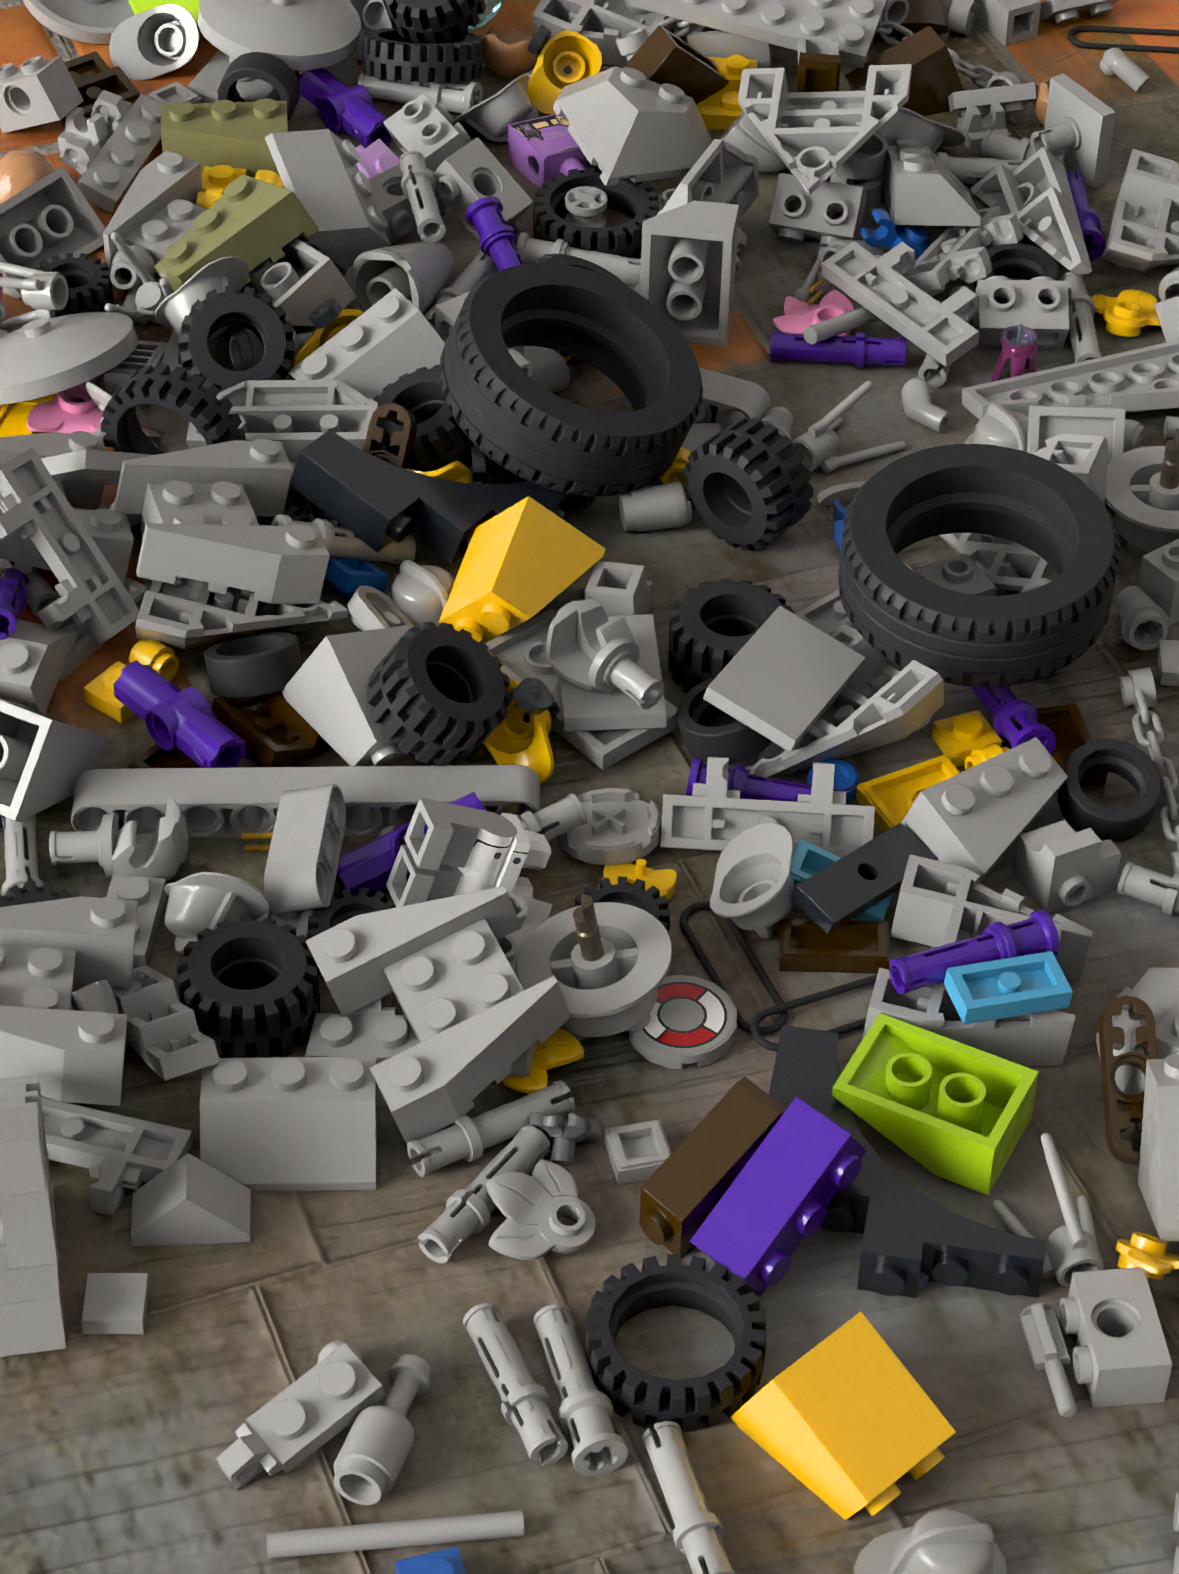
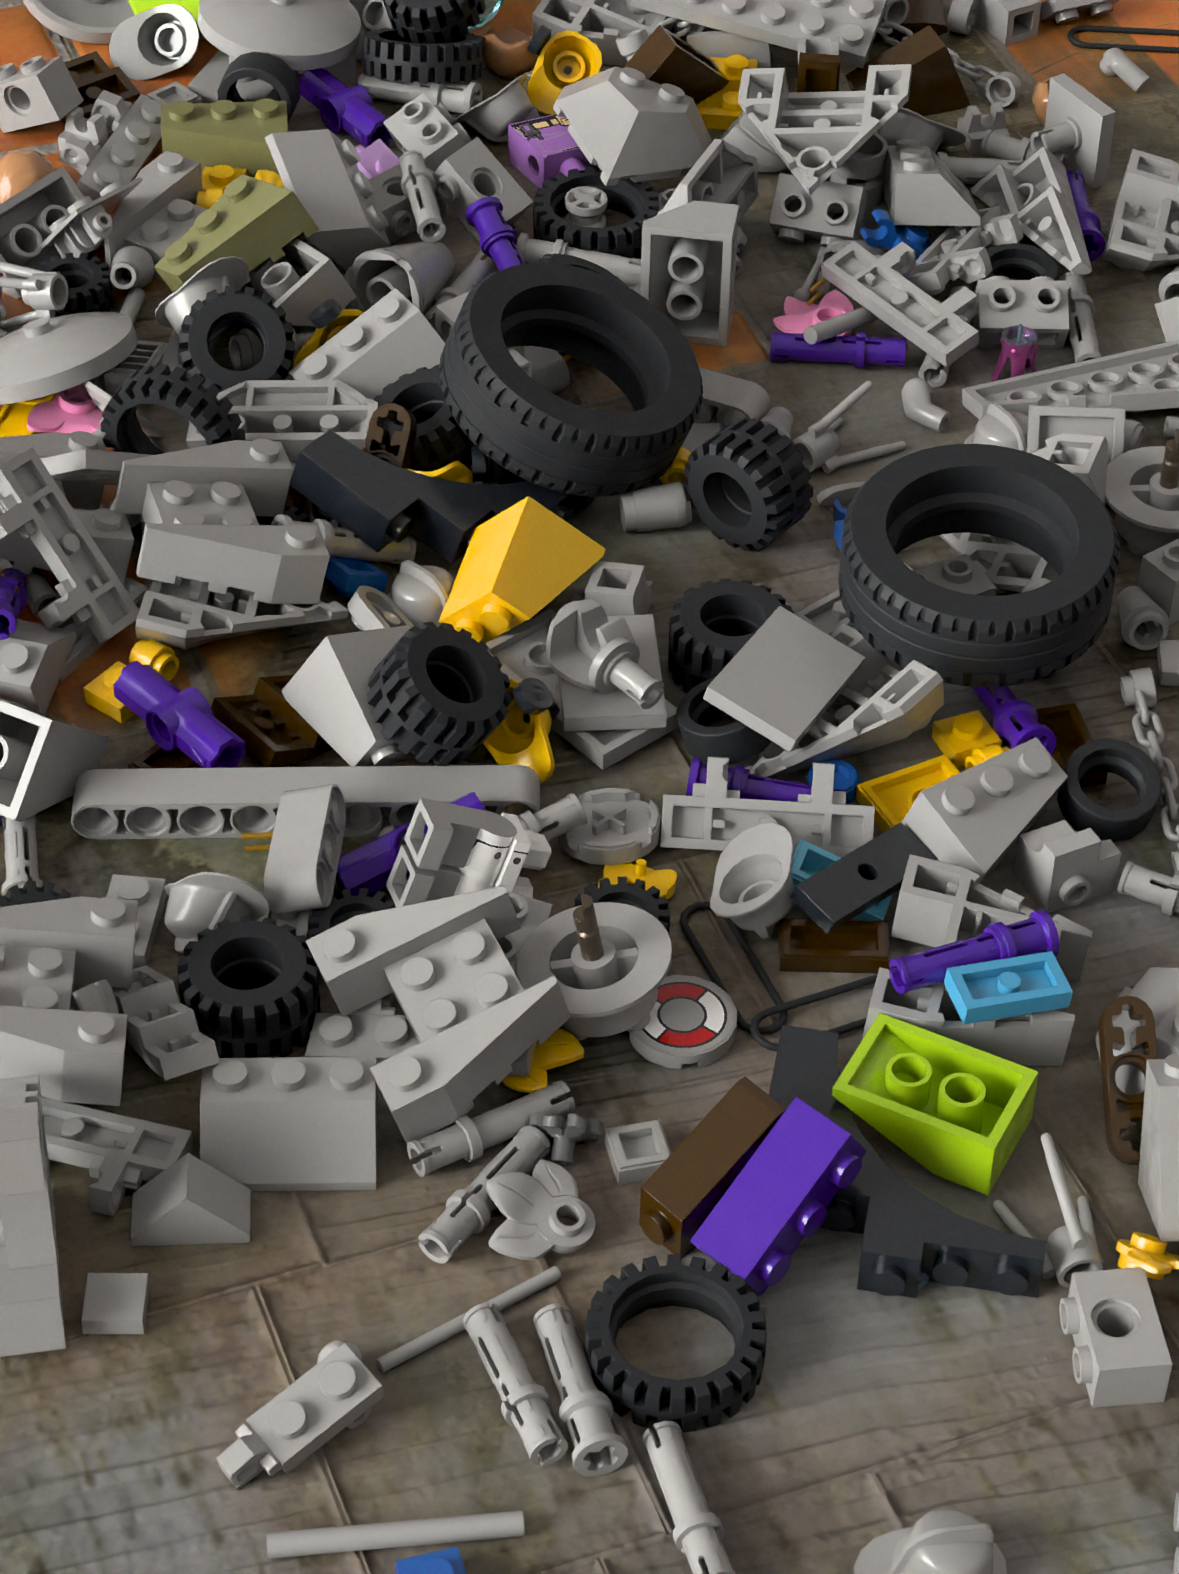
(88, 221): none -> light grey hinge
(125, 852): light grey piece -> none
(148, 295): light grey plant -> none
(252, 664): black tyre -> none
(381, 1436): light grey piece -> none
(456, 1326): none -> light grey axle
(847, 1421): yellow slope -> none
(1011, 98): light grey plate -> none
(1049, 1352): light grey axle -> none
(1127, 312): yellow plate -> none

